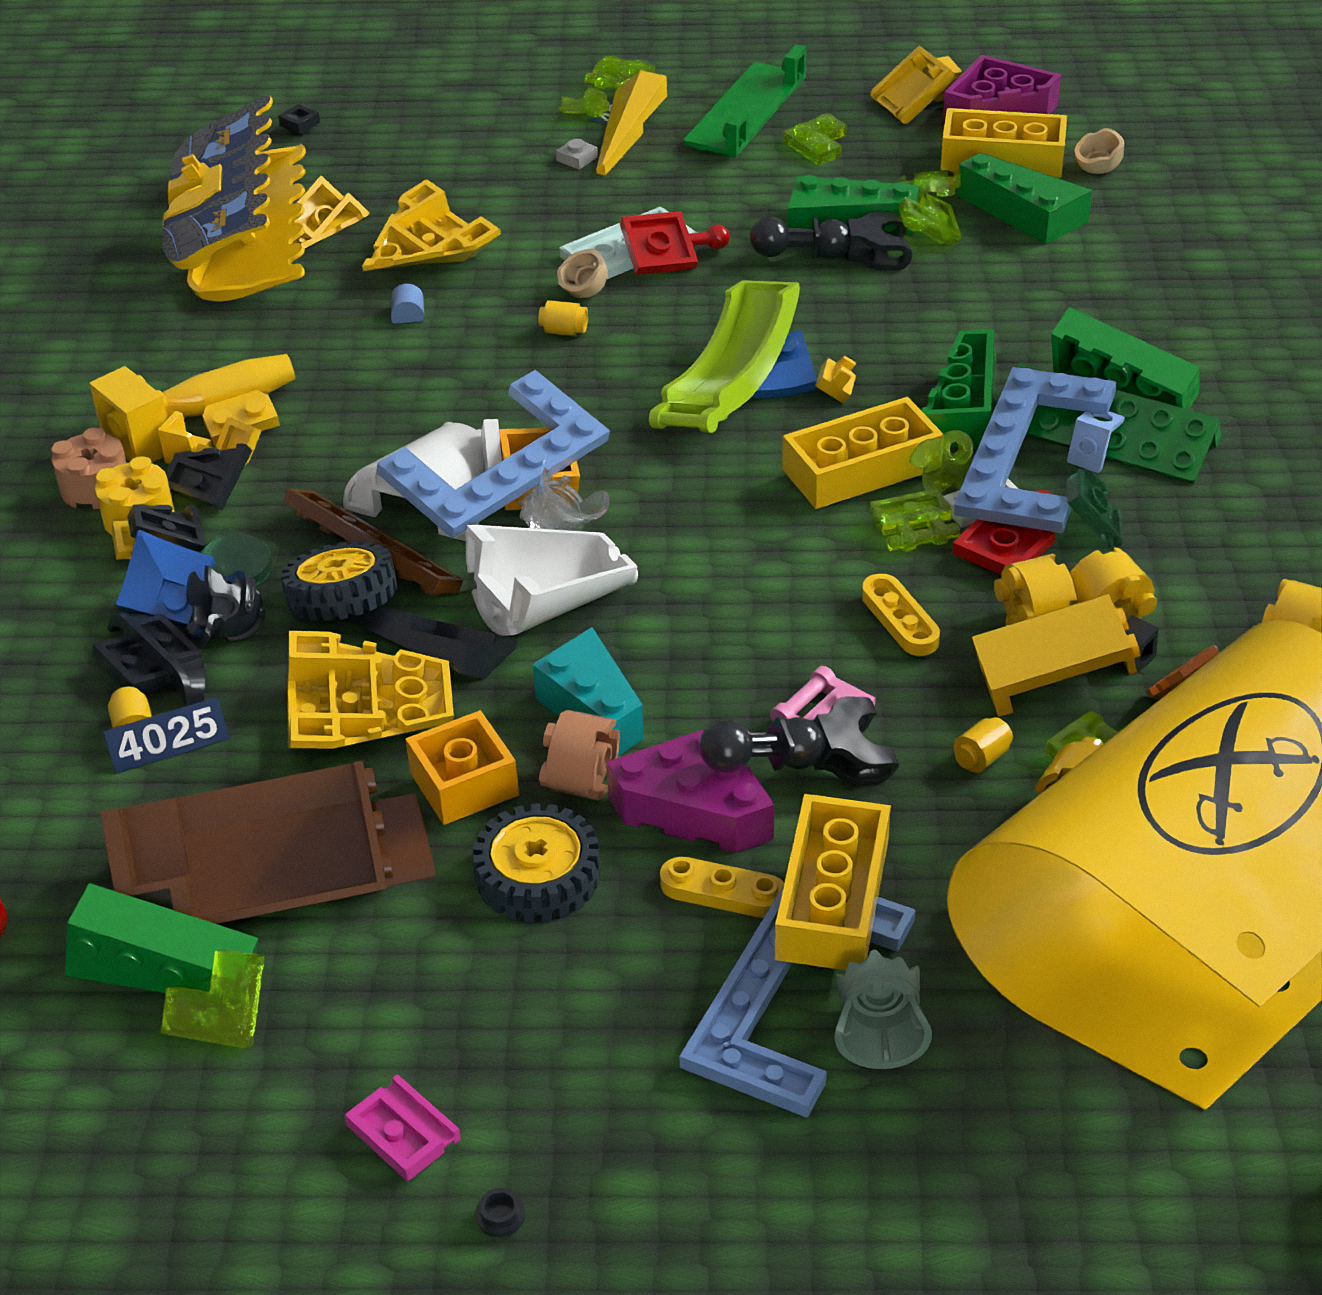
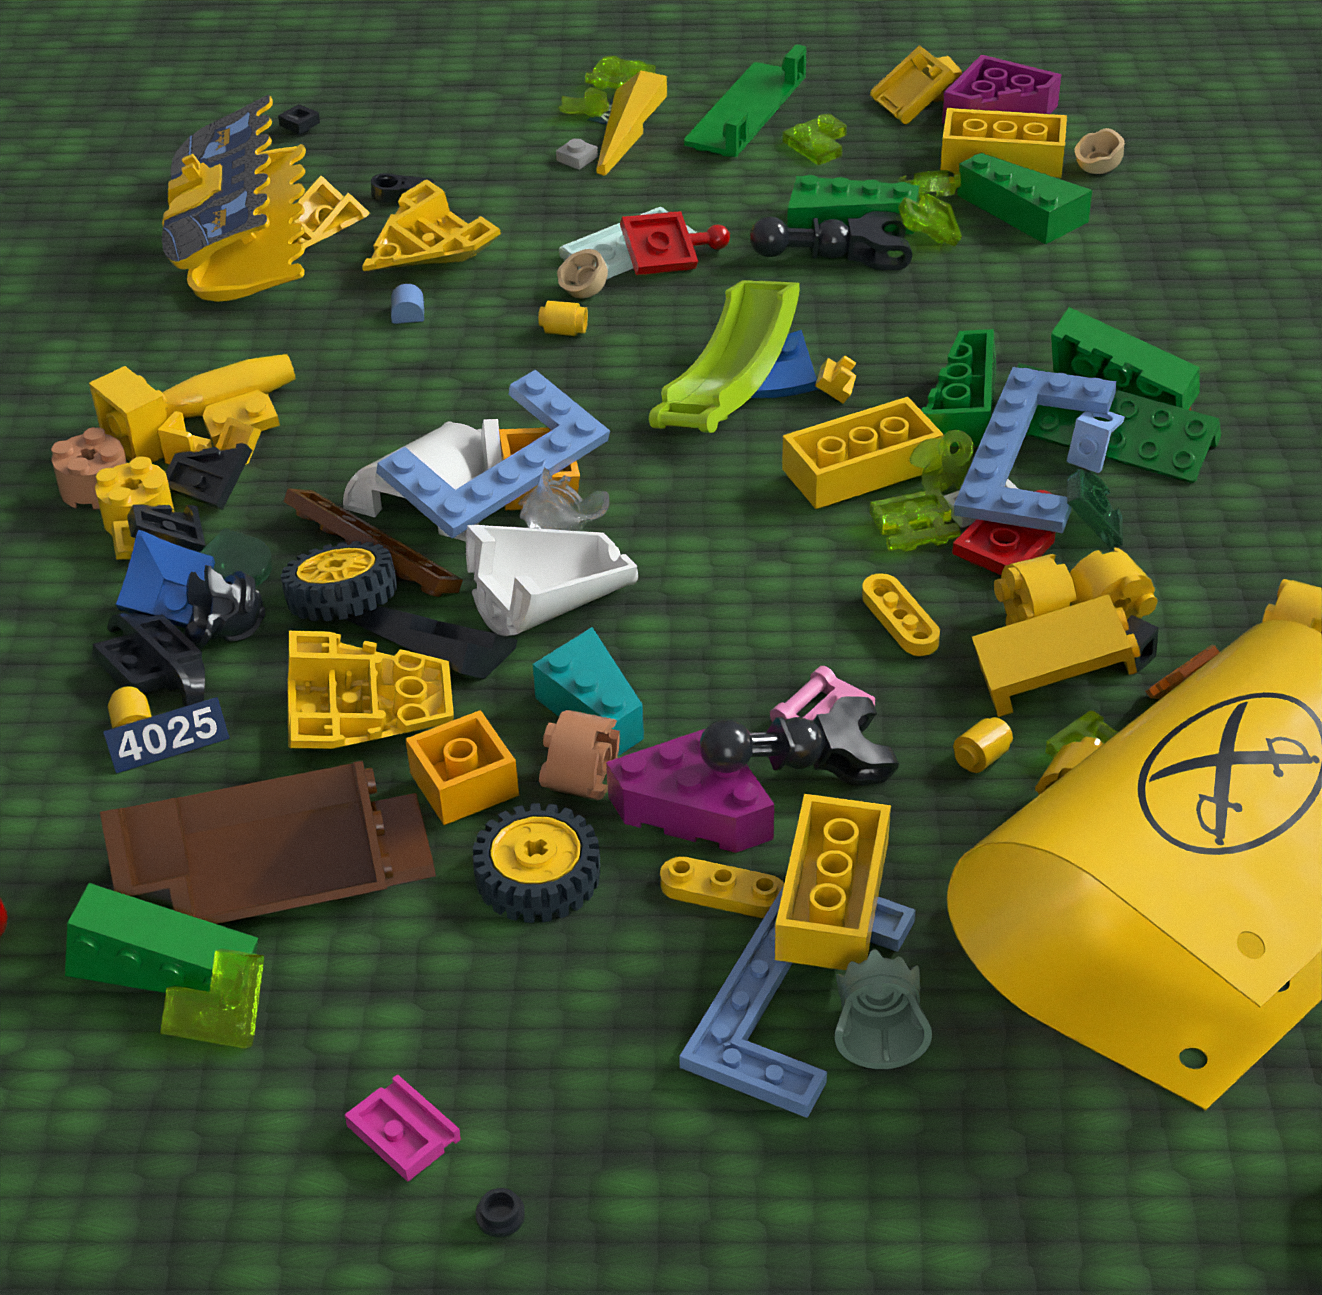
(390, 187): none -> black piece

